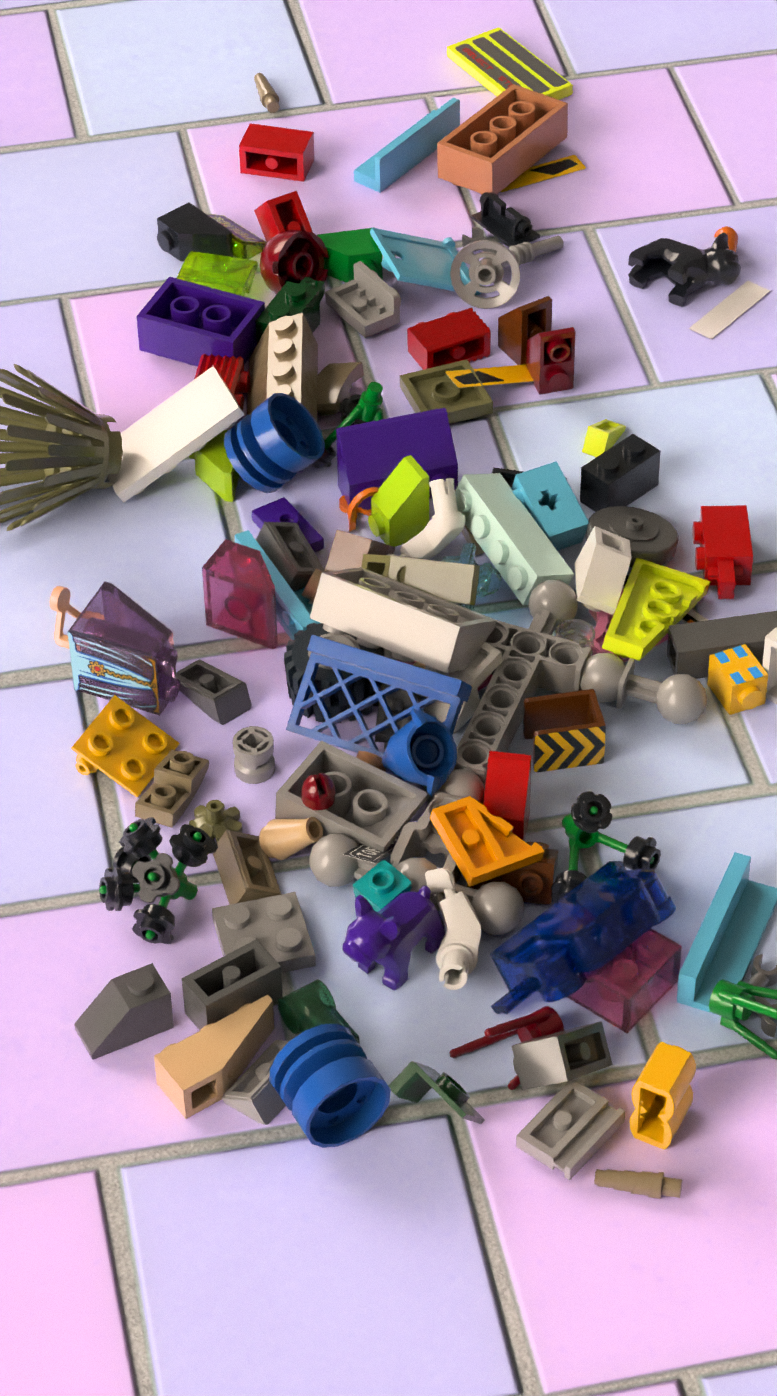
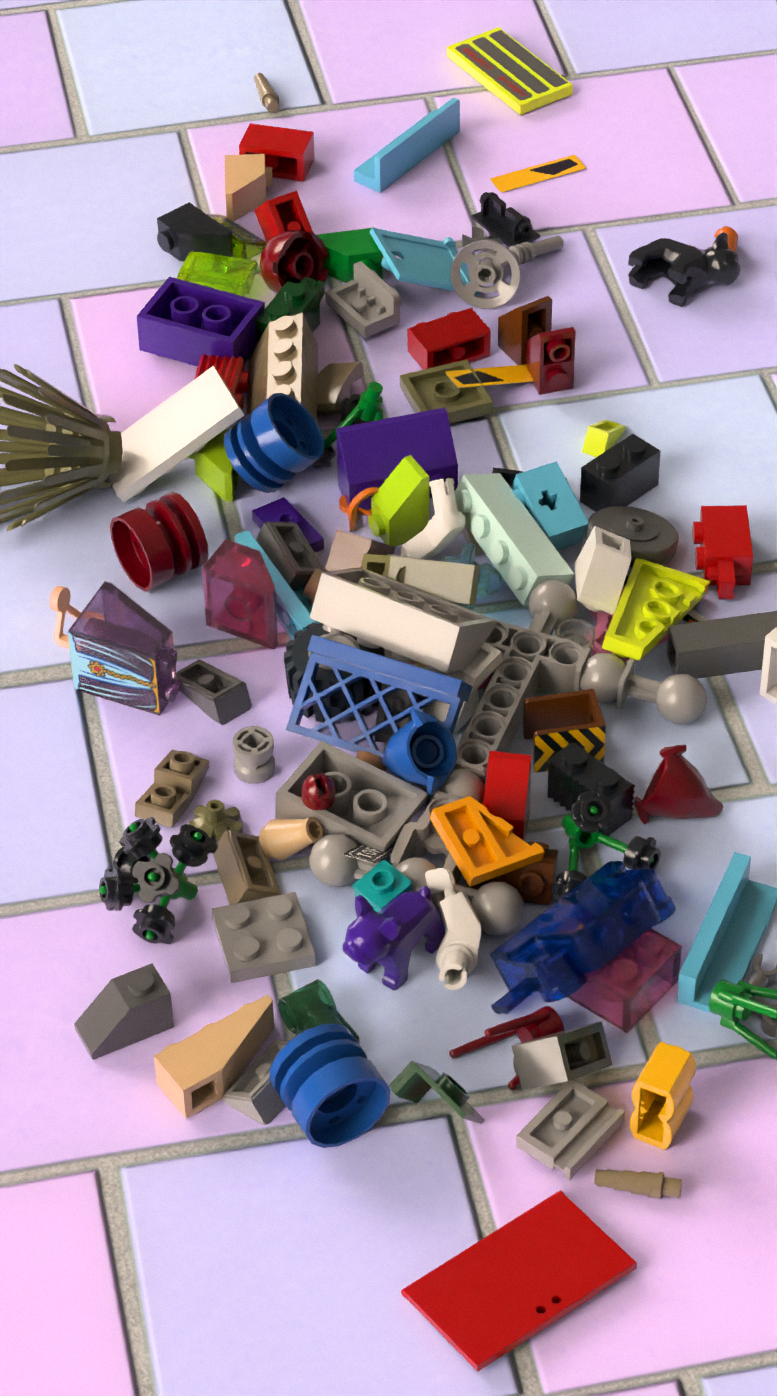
(123, 746): yellow hinge -> none
(159, 541): none -> dark red wheel
(231, 983): dark grey brick -> none
(245, 183): none -> tan slope
(502, 140): nougat brick -> none
(511, 1278): none -> red container
(577, 771): none -> black brick
(677, 790): none -> dark red hat
(729, 309): white sticker -> none
(737, 679): yellow brick -> none

